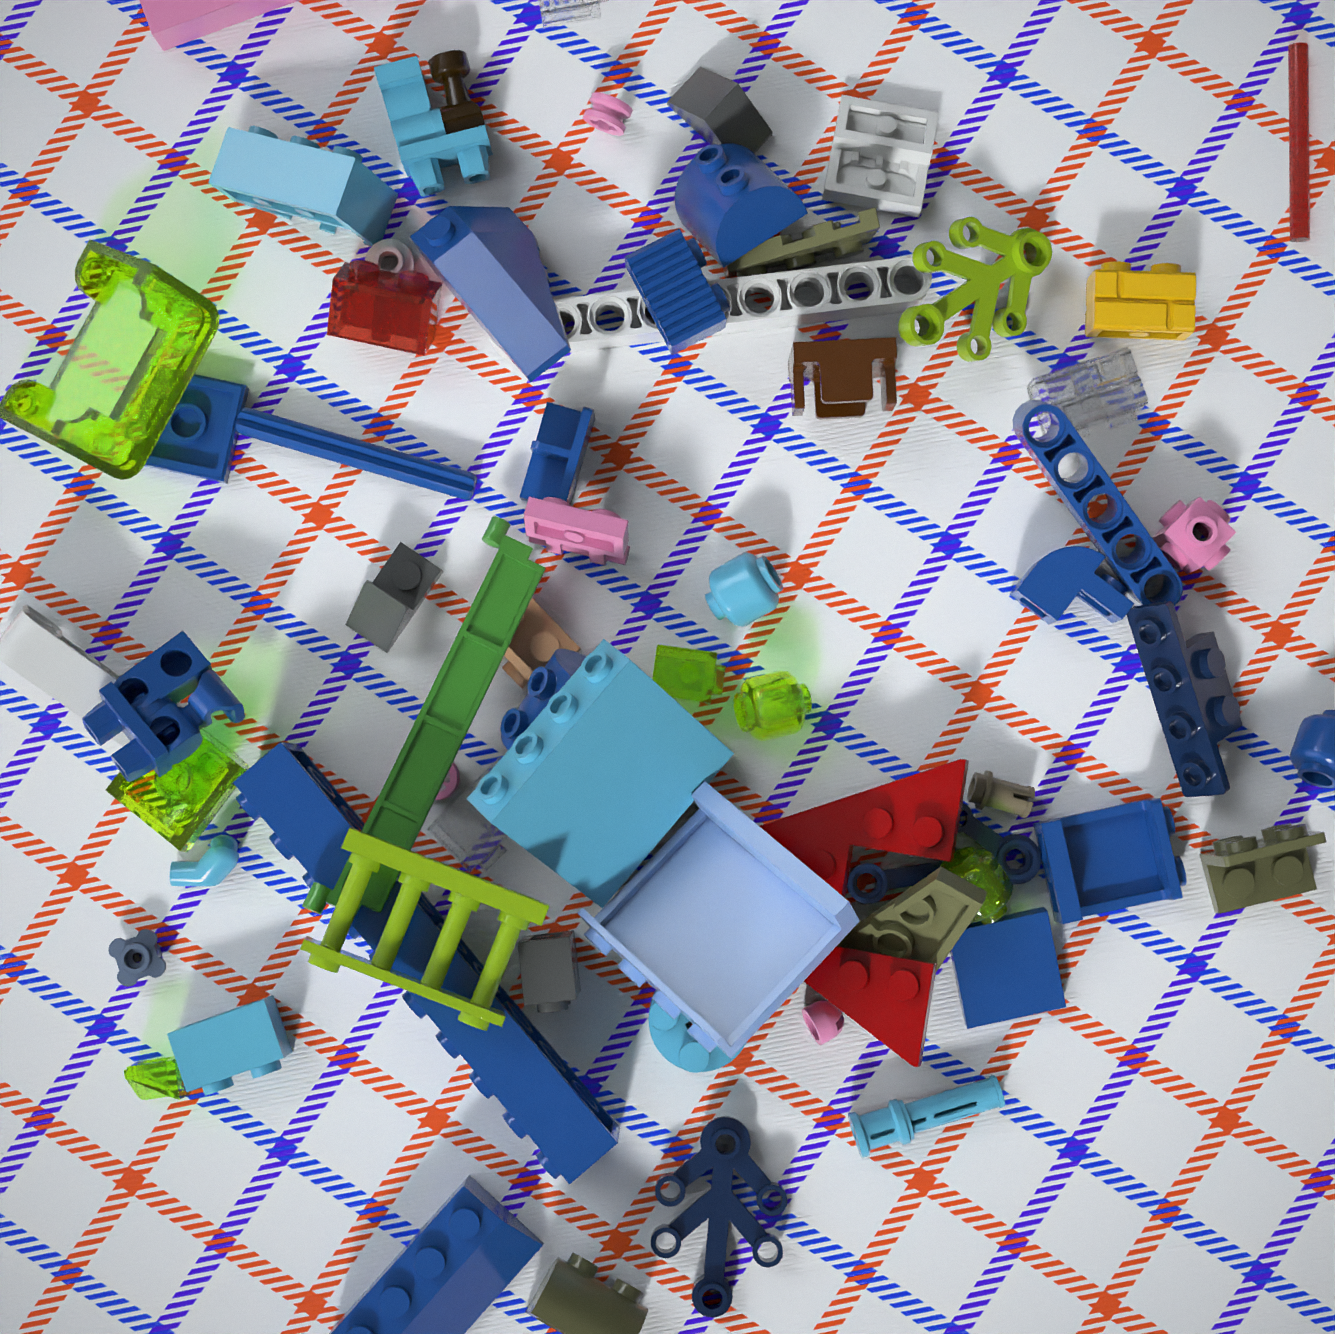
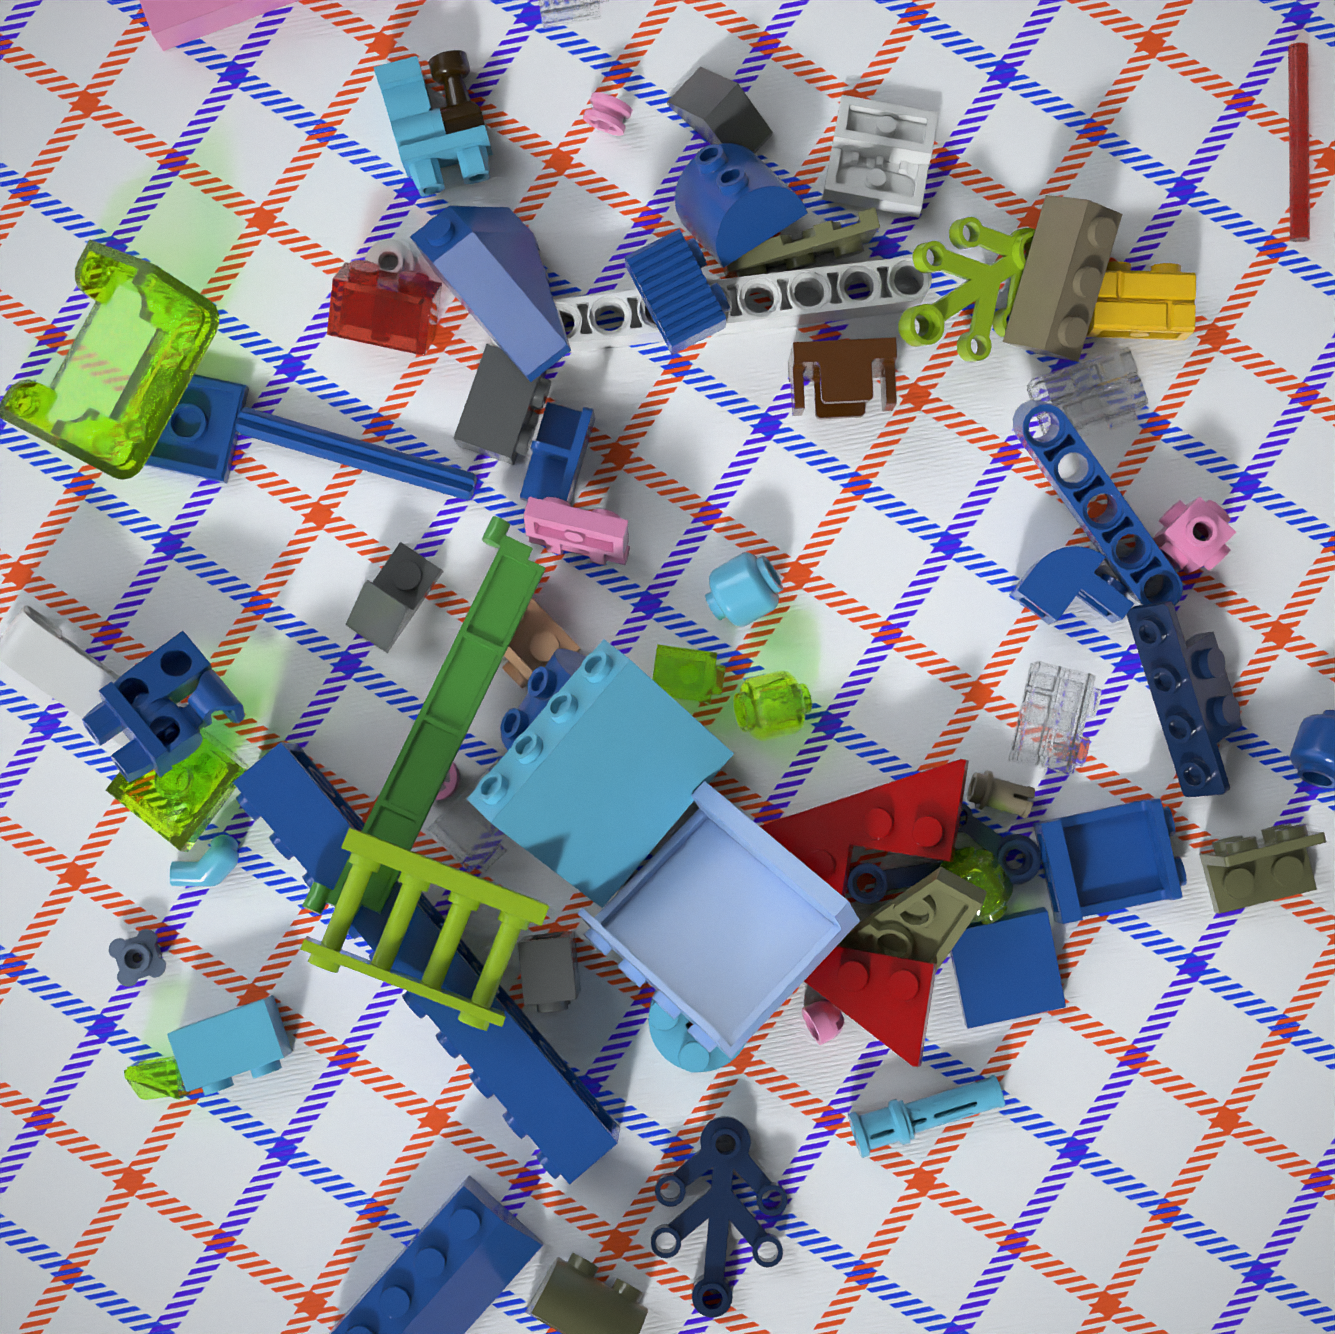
(303, 182): medium azure wedge -> none
(500, 408): none -> dark grey brick
(1054, 718): none -> clear brick
(1062, 277): none -> dark tan brick

